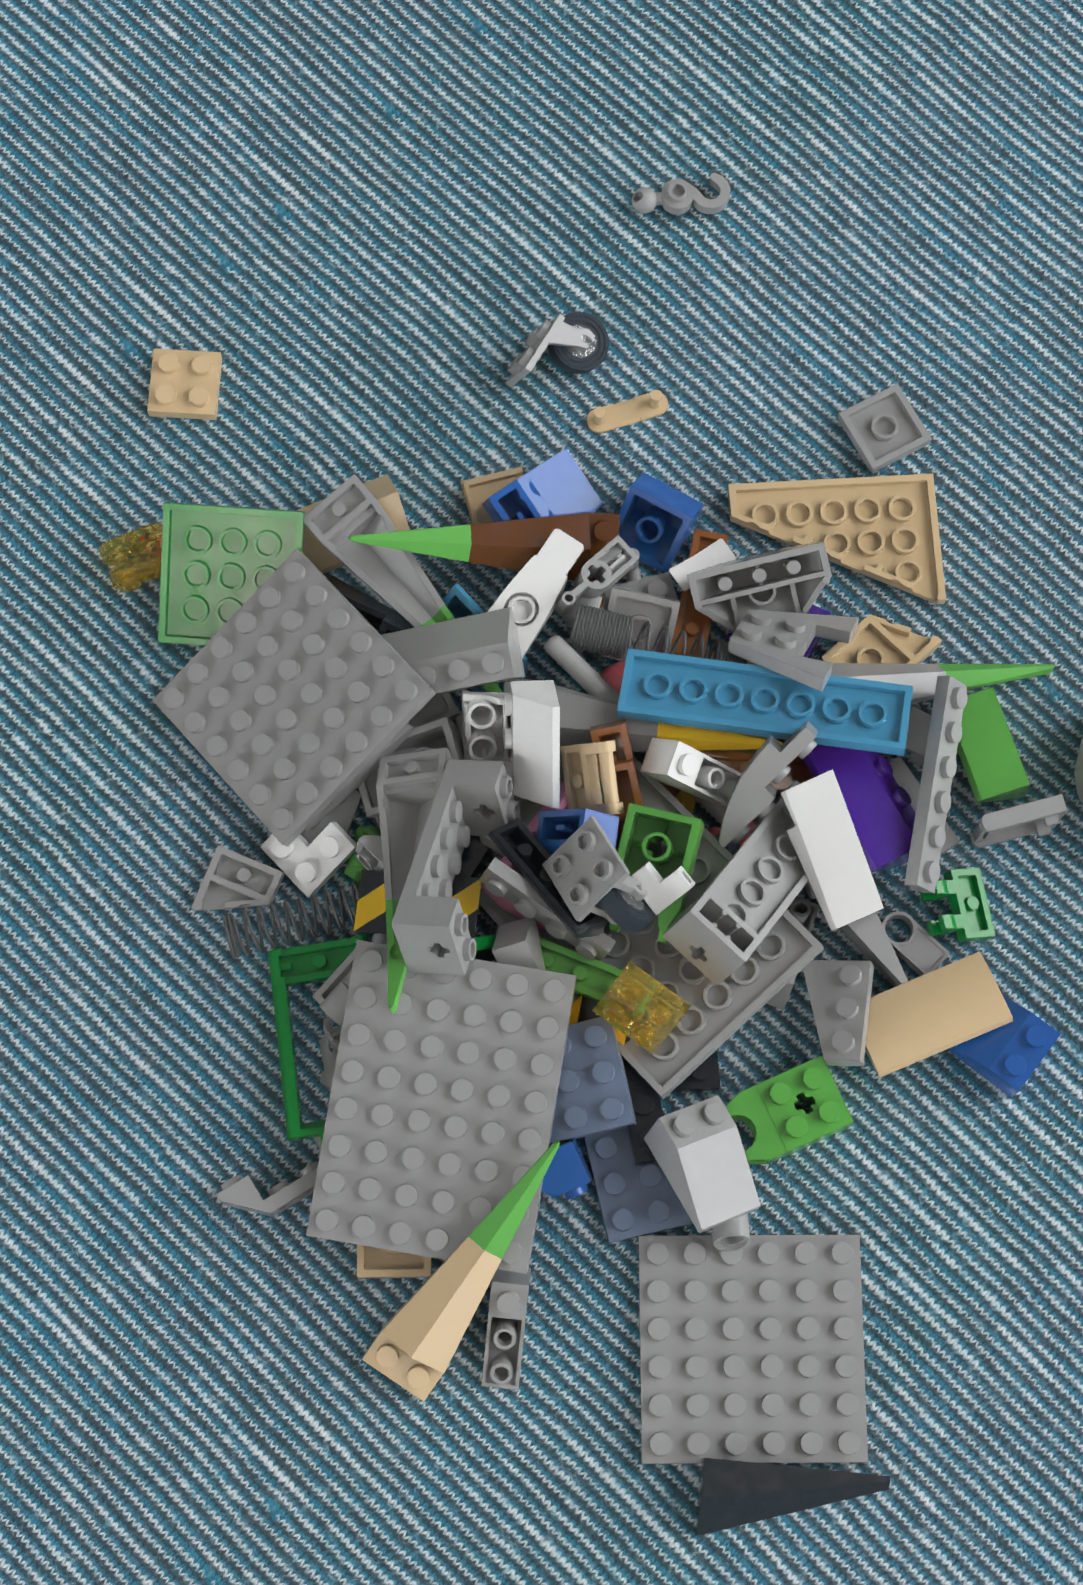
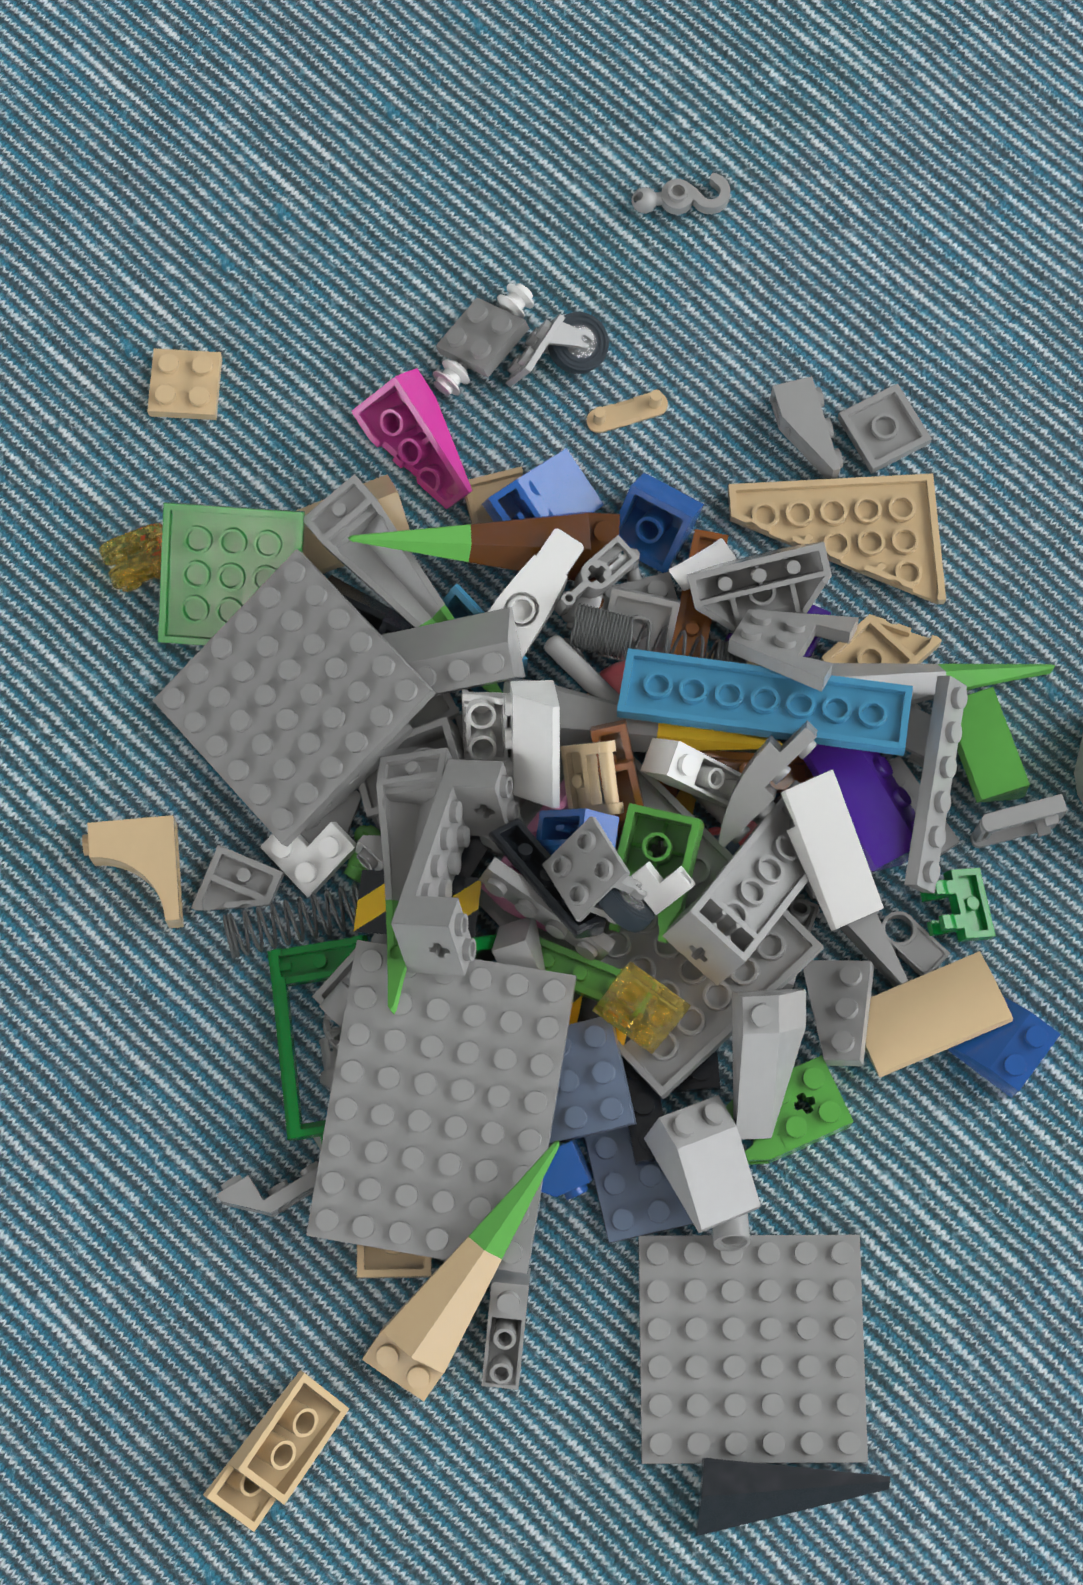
(145, 848): none -> tan arch
(277, 1452): none -> tan slope
(411, 428): none -> dark pink wedge
(482, 338): none -> light grey plate
(764, 1047): none -> light grey wedge
(802, 421): none -> light grey slope

